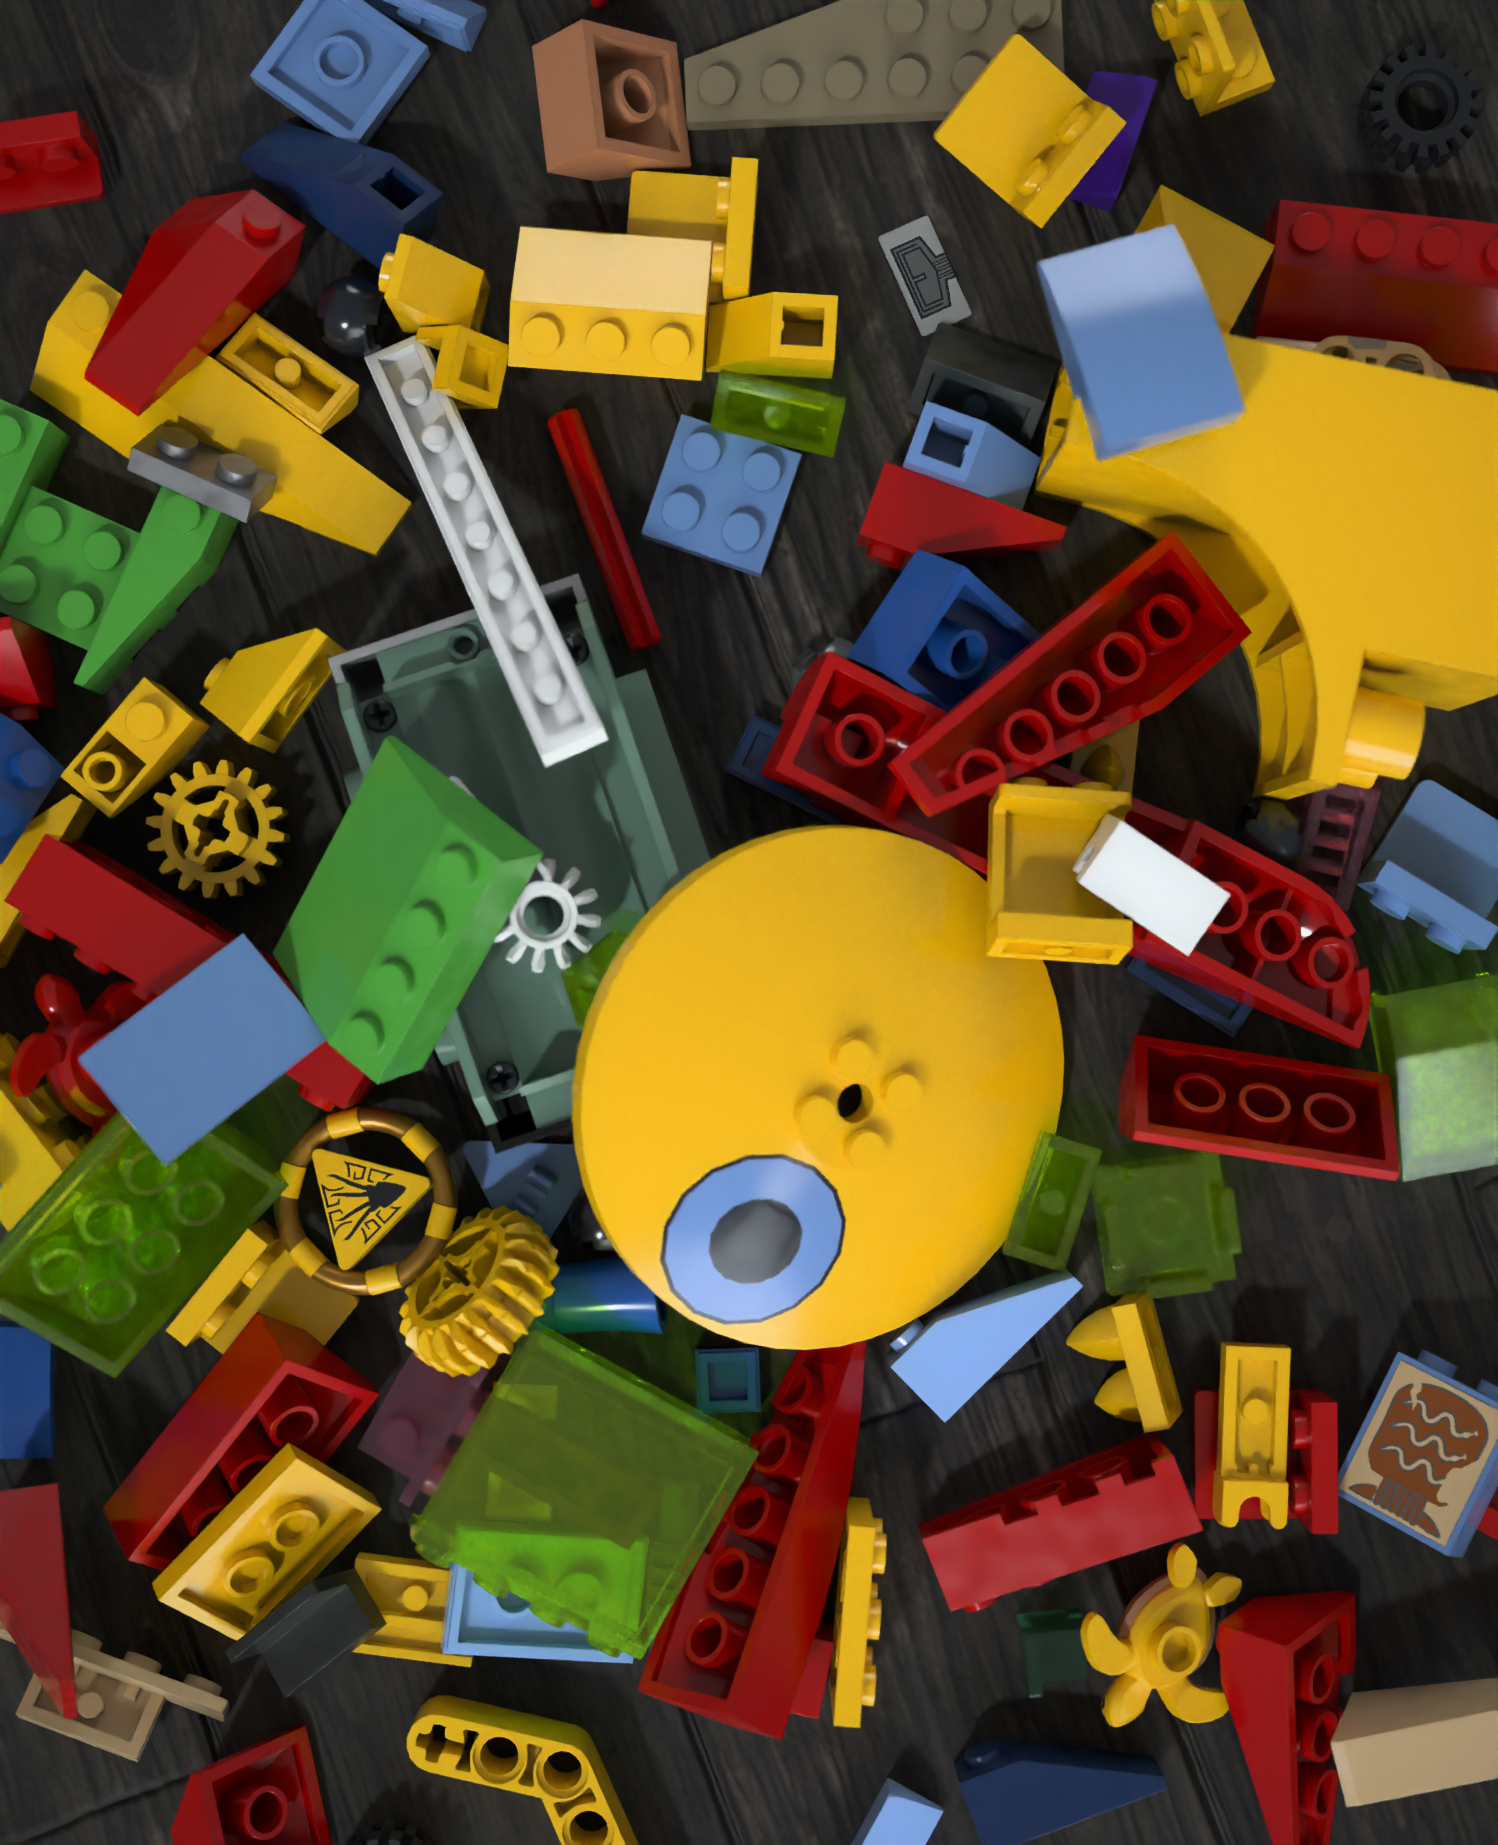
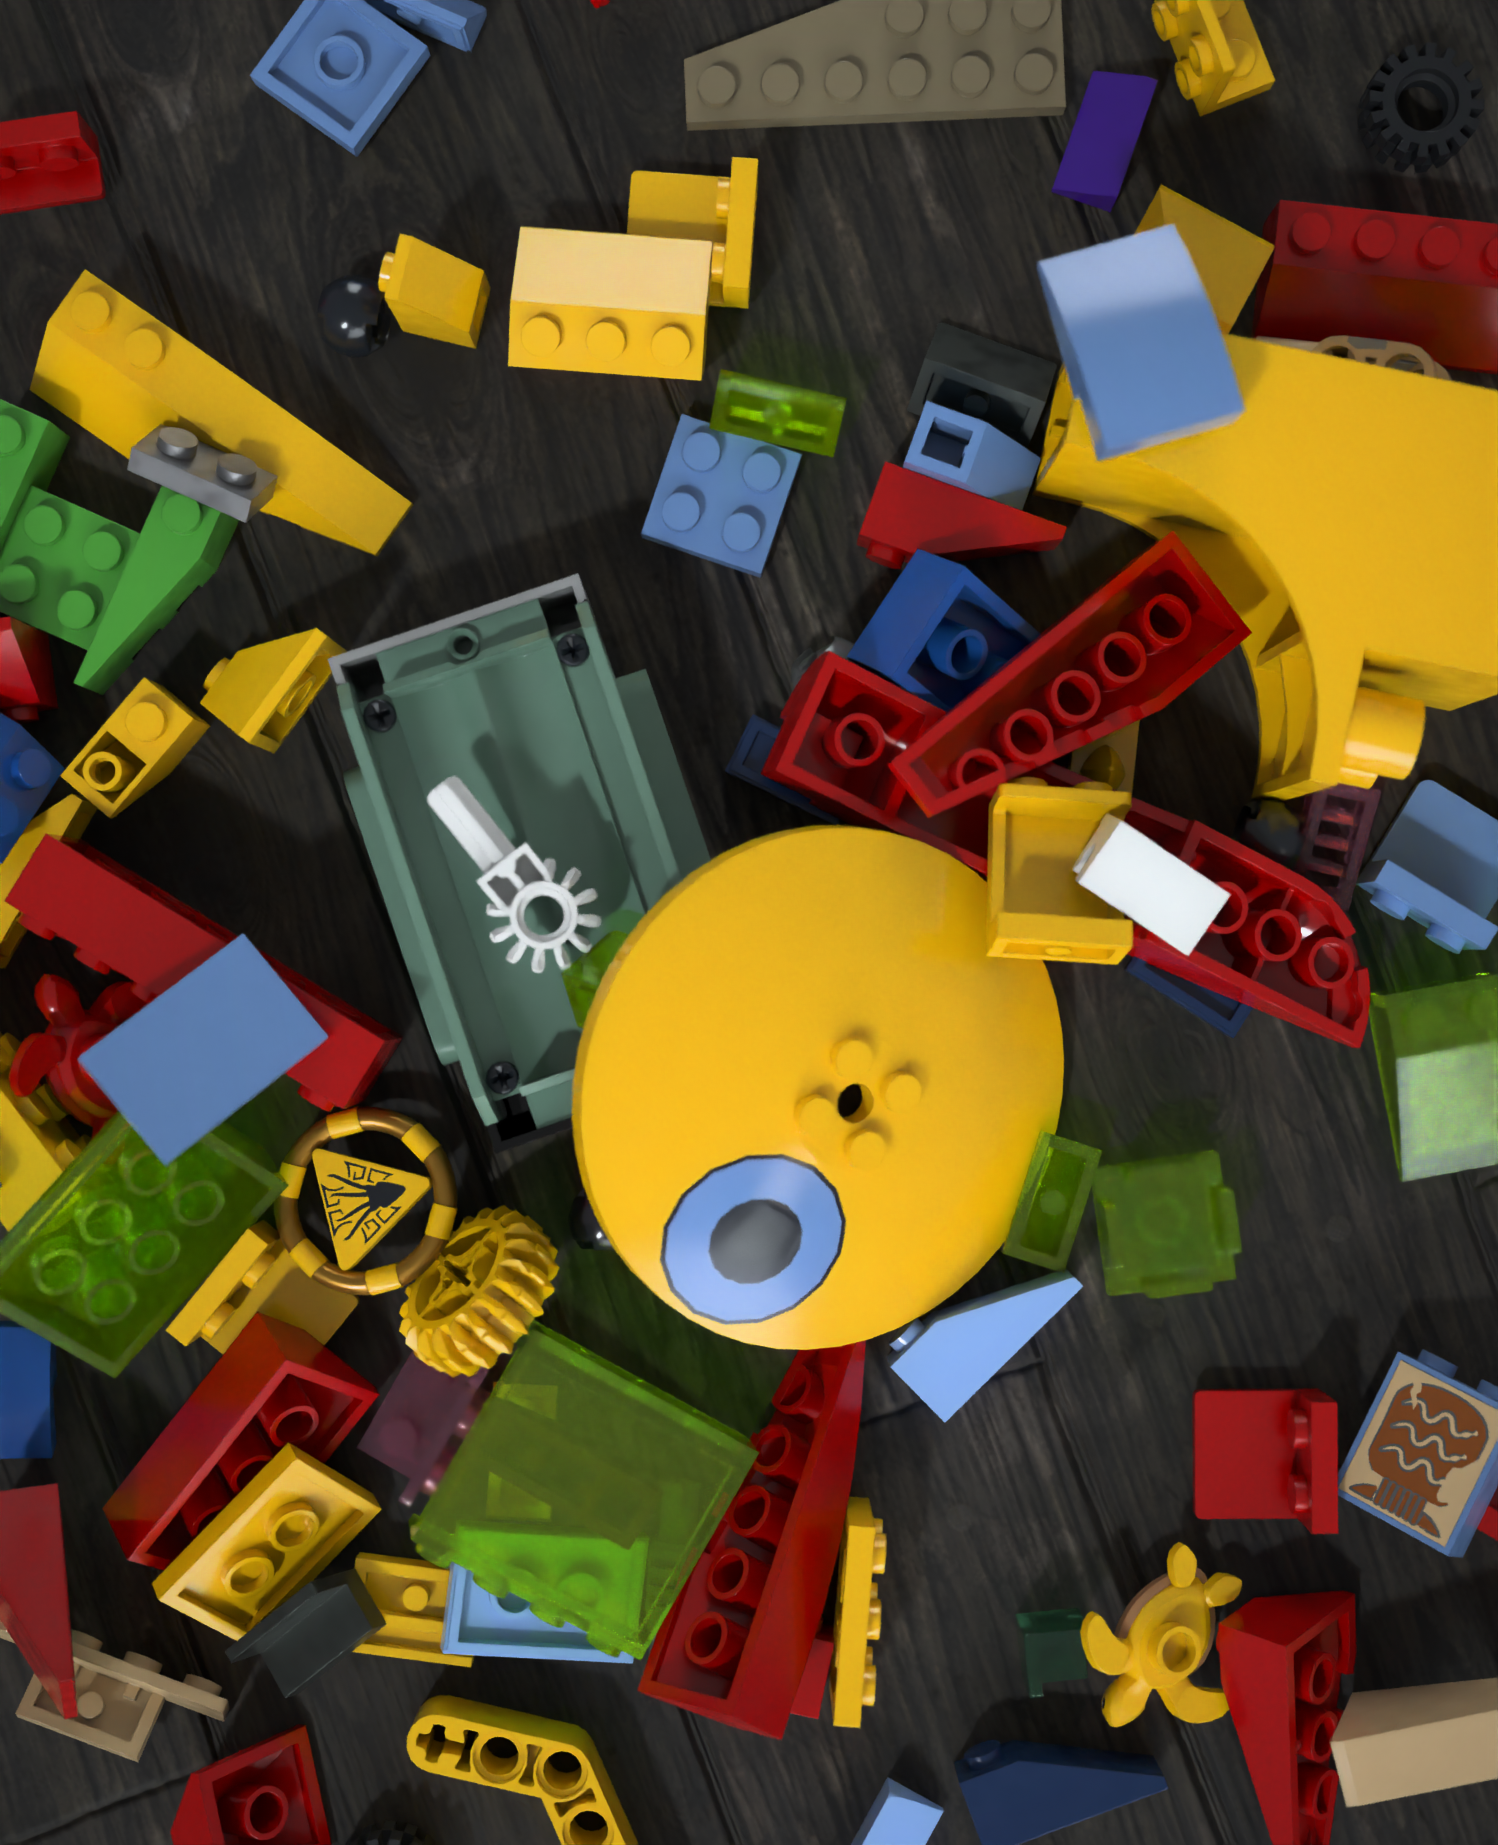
(191, 291): red wedge -> none
(232, 808): yellow gear -> none
(289, 374): yellow slope -> none
(347, 187): dark blue slope -> none
(402, 913): bright green slope -> none
(467, 366): yellow panel -> none
(487, 554): white tile -> none
(530, 1178): medium blue piece -> none
(602, 1298): blue plant -> none
(604, 530): red axle -> none
(610, 103): nougat slope -> none
(727, 1379): tile -> none
(774, 335): yellow slope -> none
(924, 275): sticker -> none
(1027, 130): yellow bracket -> none
(1060, 1523): red wedge -> none
(1131, 1334): yellow tile -> none
(1252, 1431): yellow plate -> none
(1258, 1107): red slope -> none

